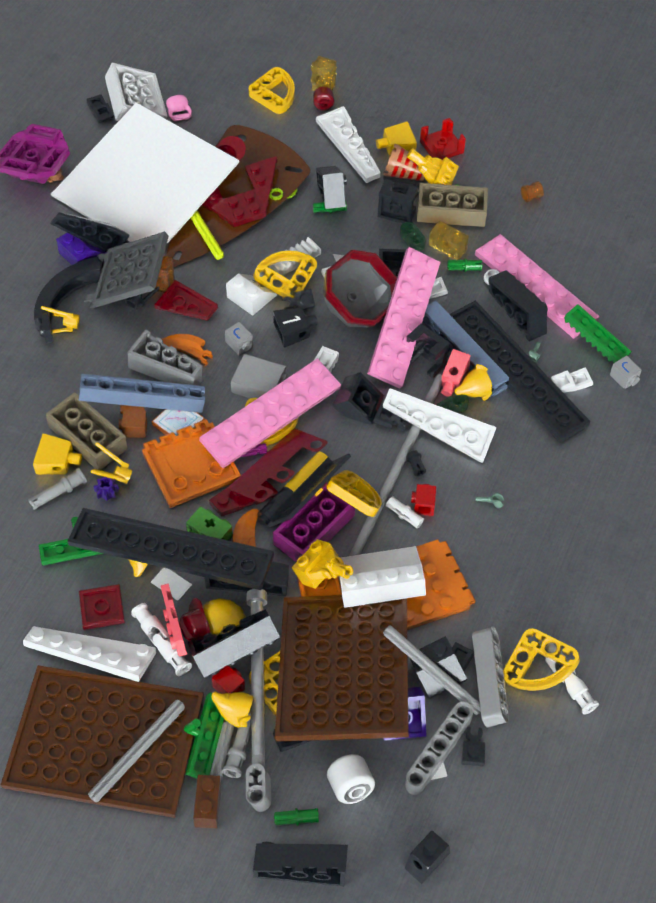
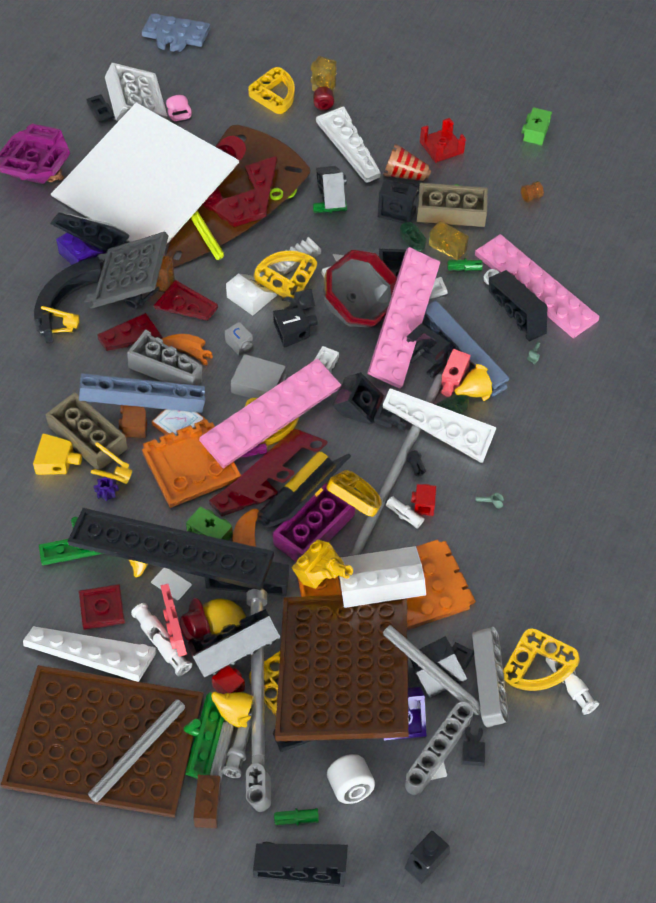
(66, 484): light grey pin -> none
(127, 333): none -> dark red wing
(175, 31): none -> sand blue plate
(397, 134): yellow torso -> none
(434, 169): yellow brick -> none
(524, 375): black plate -> none
(536, 126): none -> bright green brick
(572, 381): white slope -> none
(596, 334): green gear -> none
(625, 372): light grey brick -> none

